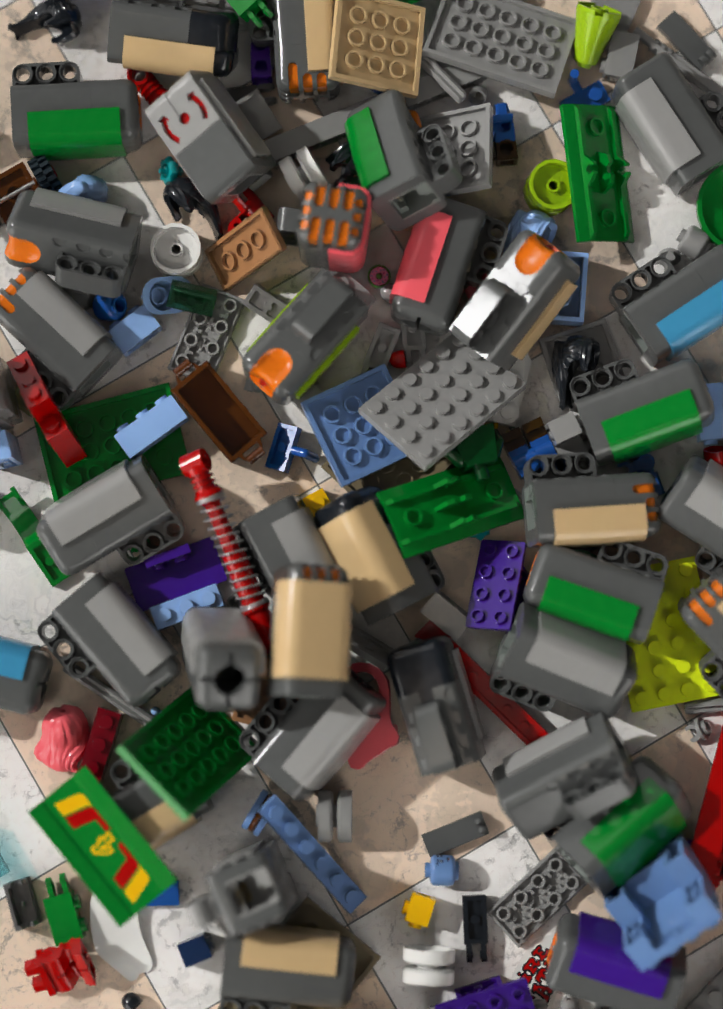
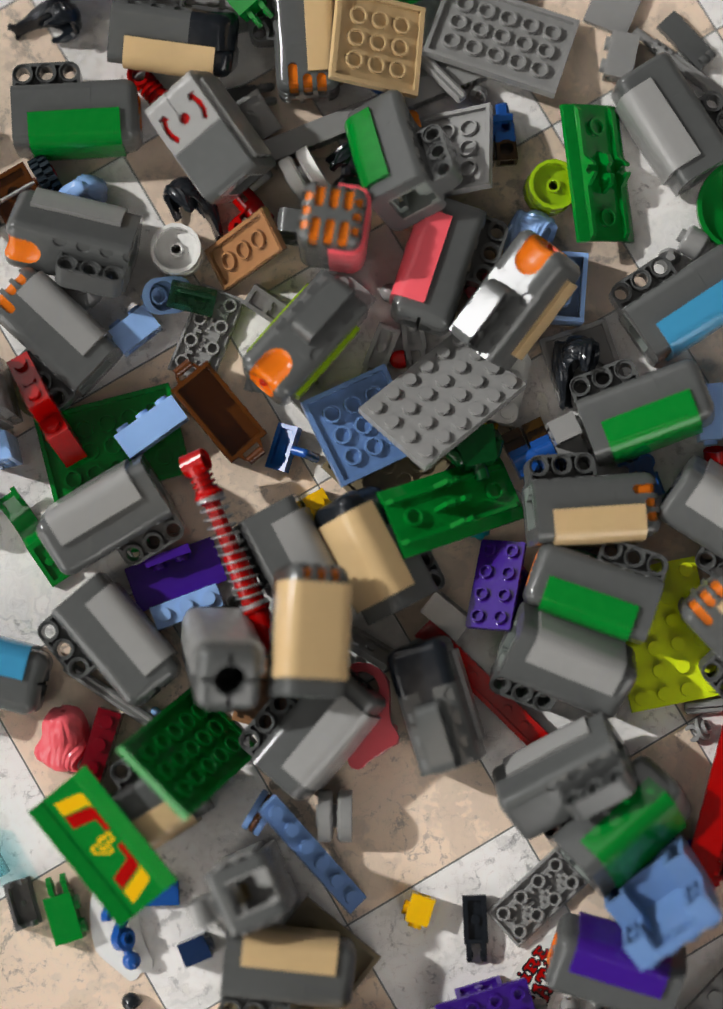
(61, 967): red hips -> none
(109, 308): blue head -> none
(123, 940): none -> blue piece
(169, 170): teal piece -> none
(260, 65): dark purple leg -> none
(379, 276): tile -> none
(428, 965): white wheel -> none
(442, 870): medium blue head -> none
(455, 834): dark grey hinge -> none
(592, 95): blue plate -> none
(593, 31): lime cone -> none

